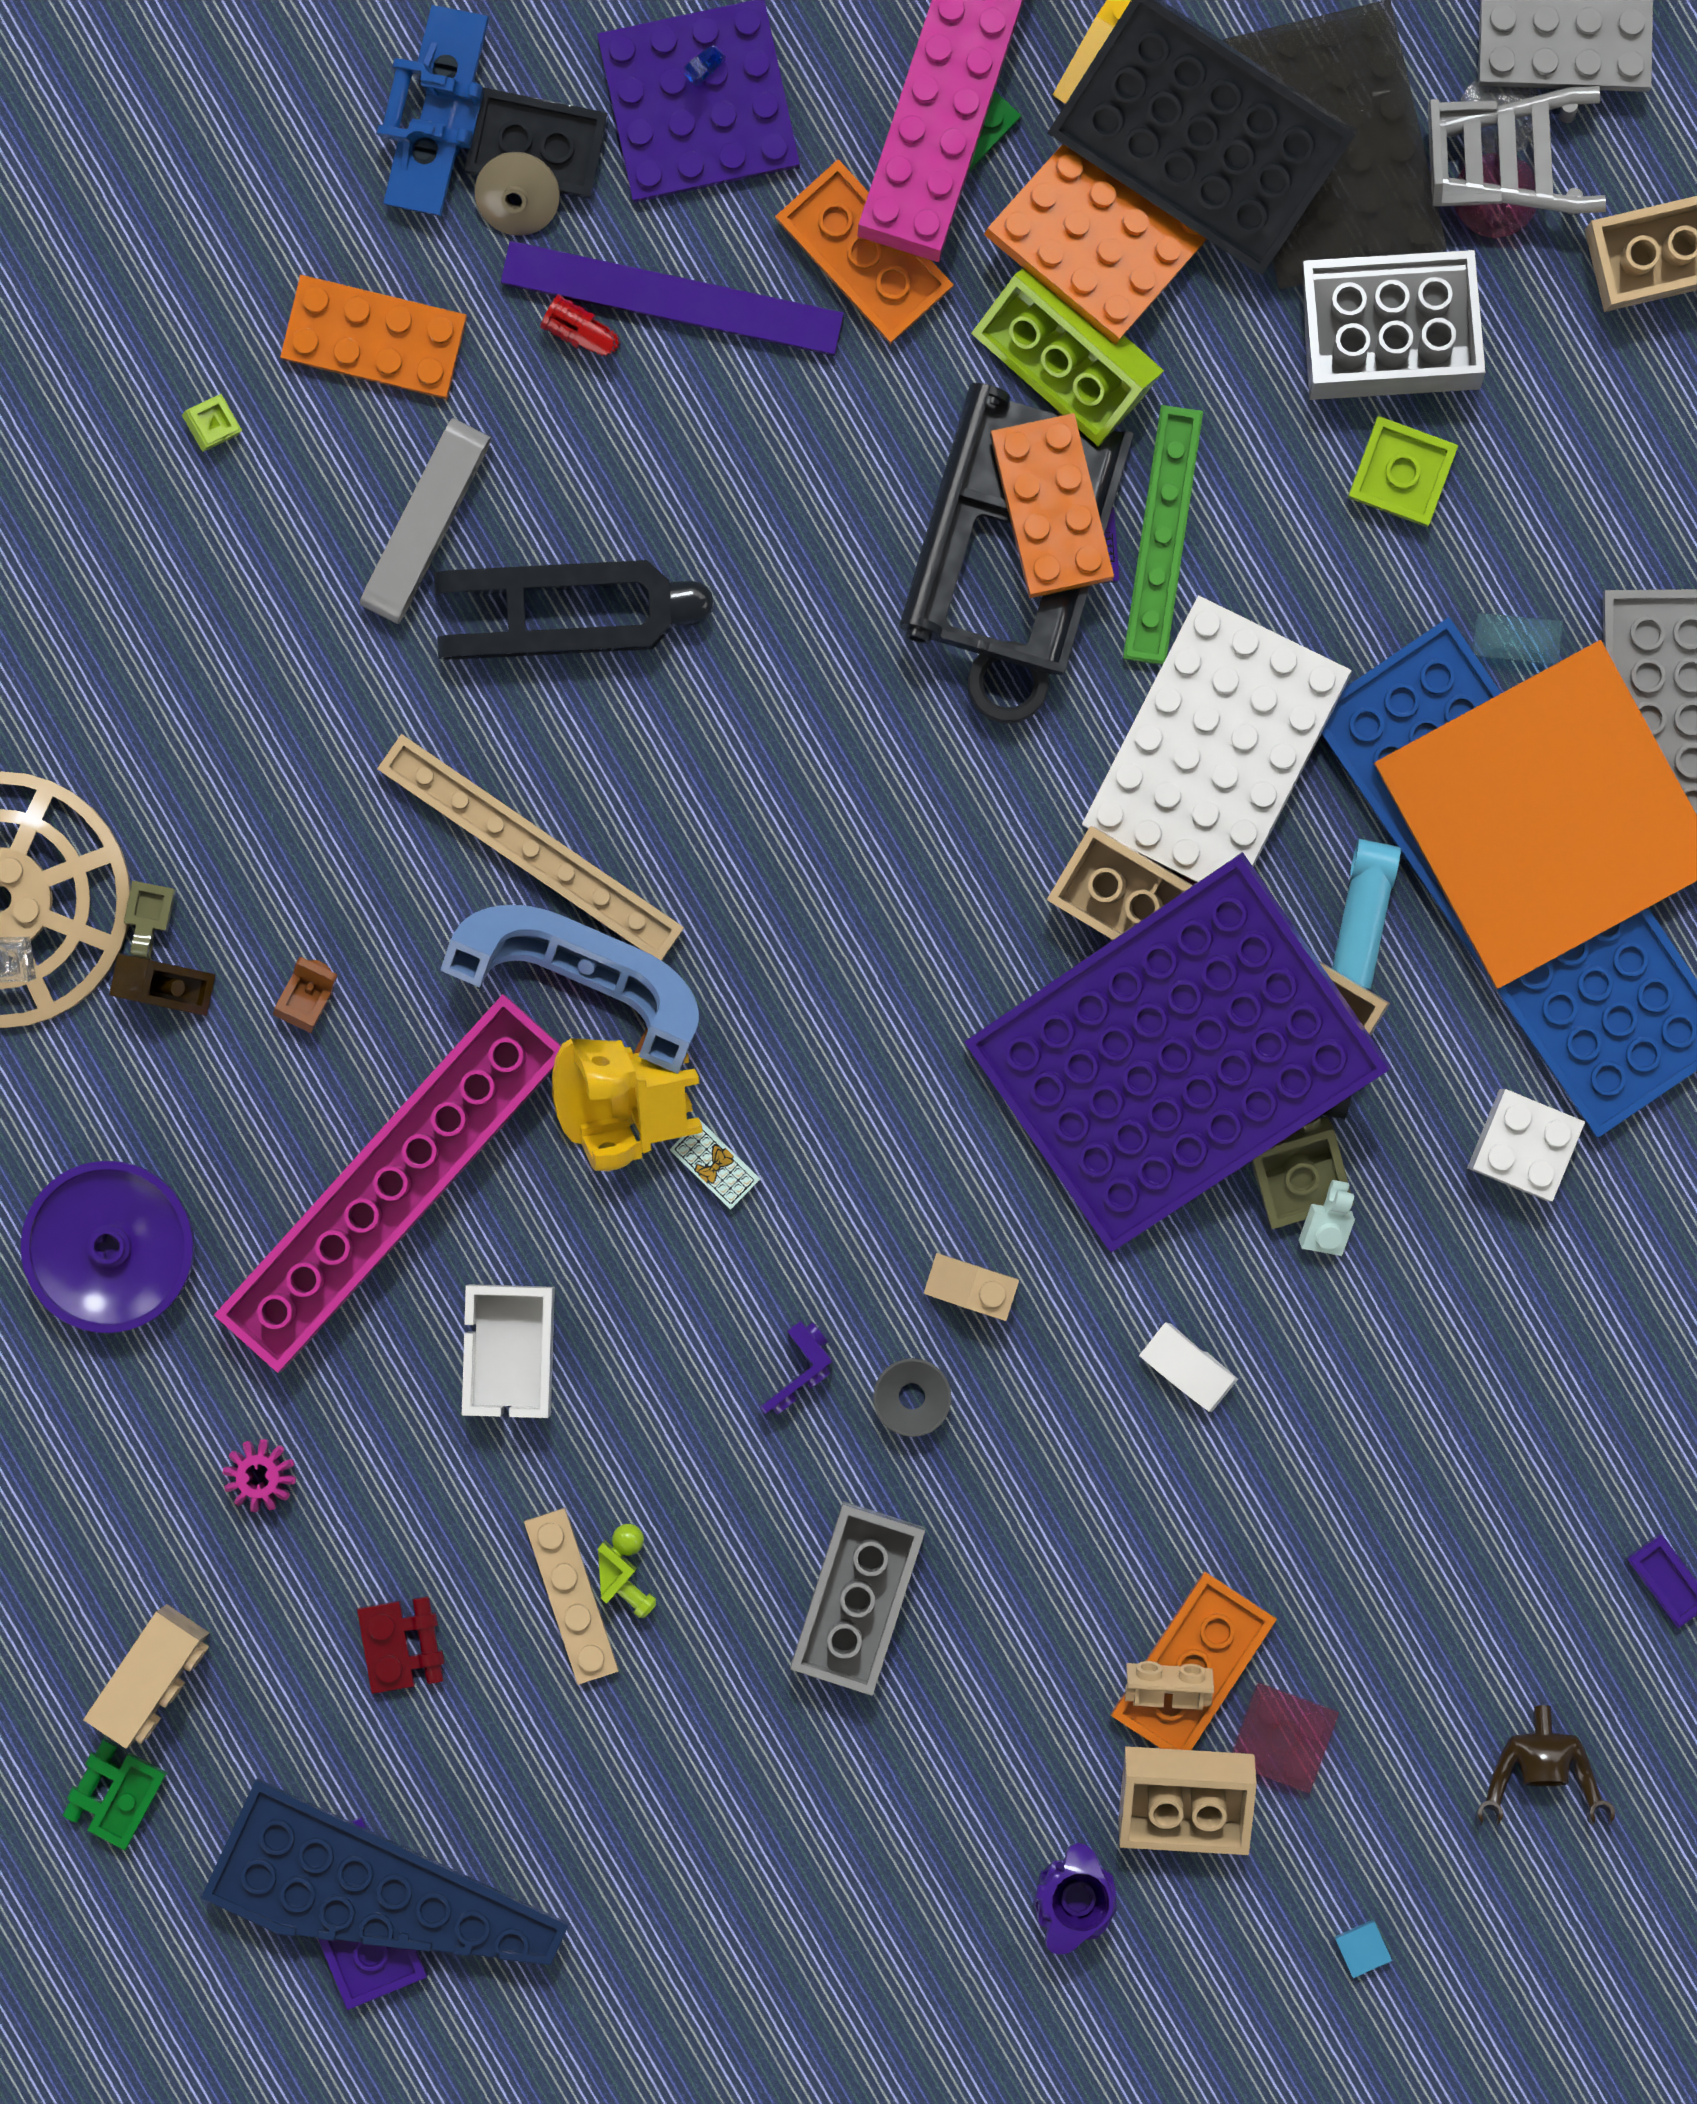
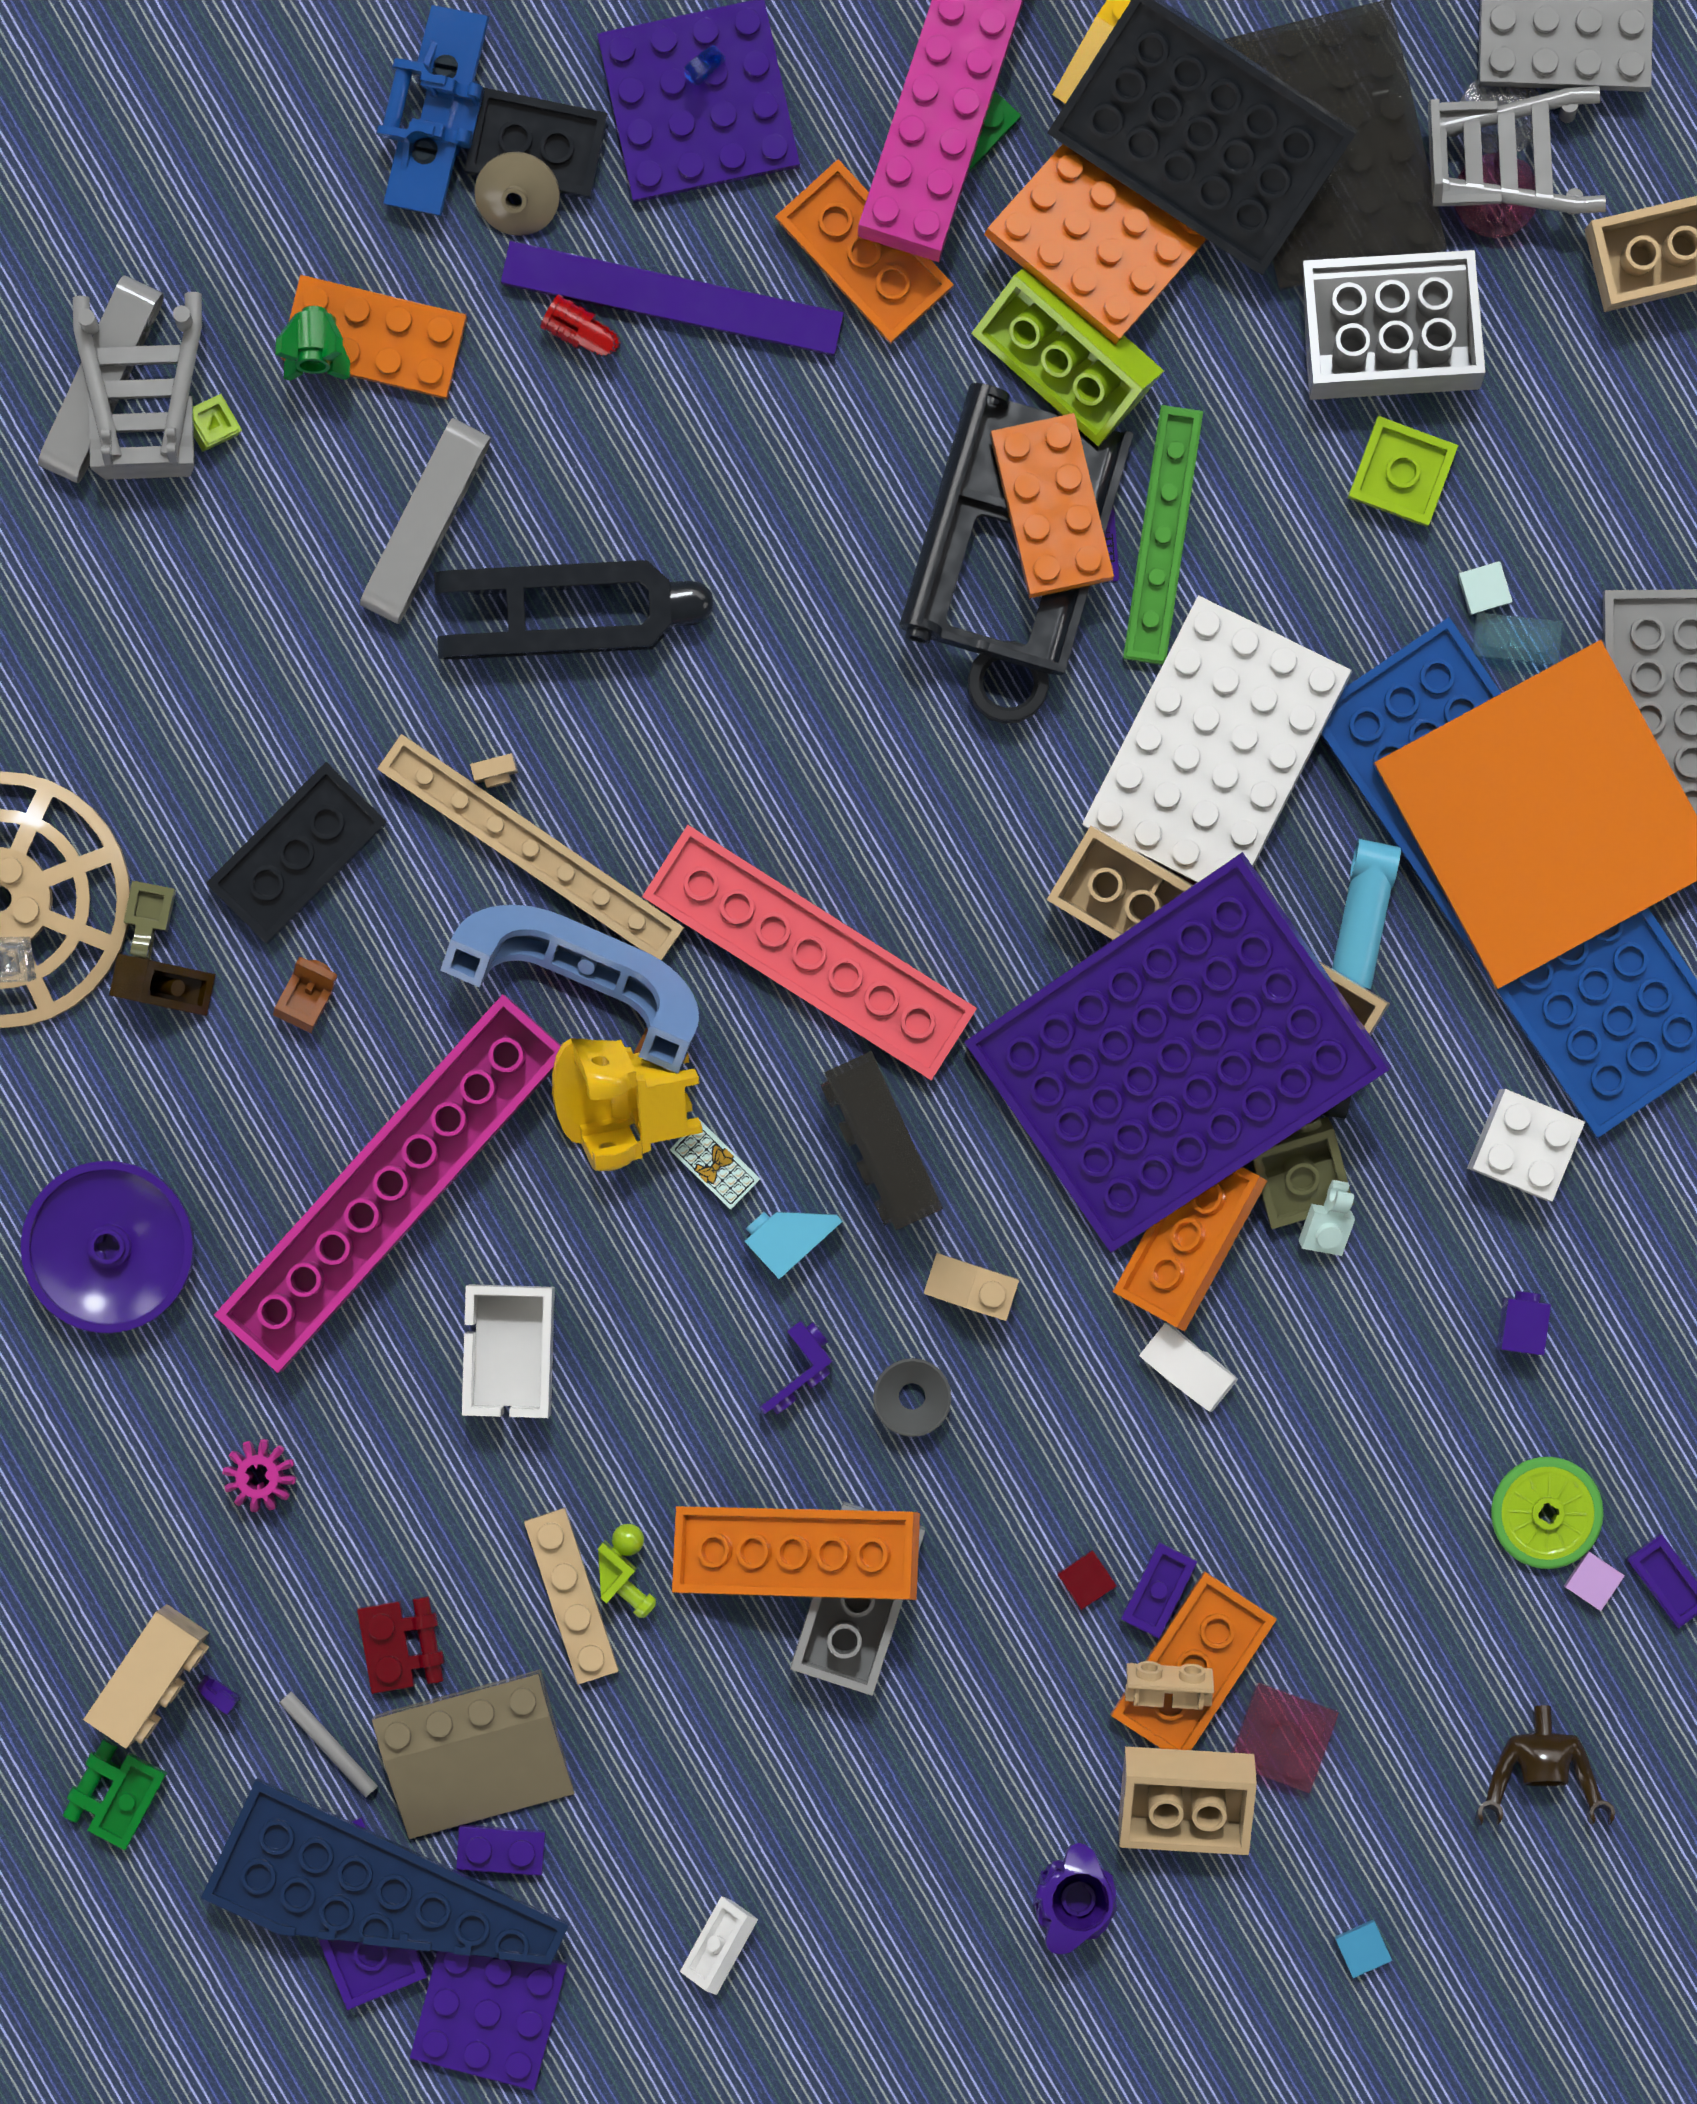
(123, 324): none -> light grey beam
(176, 454): none -> light grey hand
(218, 1694): none -> dark purple tile
(297, 853): none -> black plate
(312, 345): none -> green brick
(328, 1744): none -> light grey bar
(473, 1754): none -> dark tan slope
(488, 2016): none -> dark purple plate
(494, 770): none -> tan plate
(500, 1850): none -> dark purple plate
(718, 1945): none -> white plate
(788, 1237): none -> medium azure slope
(796, 1552): none -> orange plate
(809, 952): none -> coral plate
(883, 1141): none -> clear smoke brick
(1086, 1579): none -> dark red tile
(1158, 1589): none -> dark purple plate
(1187, 1249): none -> orange plate
(1485, 588): none -> light aqua tile
(1524, 1323): none -> dark purple brick
(1571, 1528): none -> lime wheel
(1594, 1580): none -> lavender tile

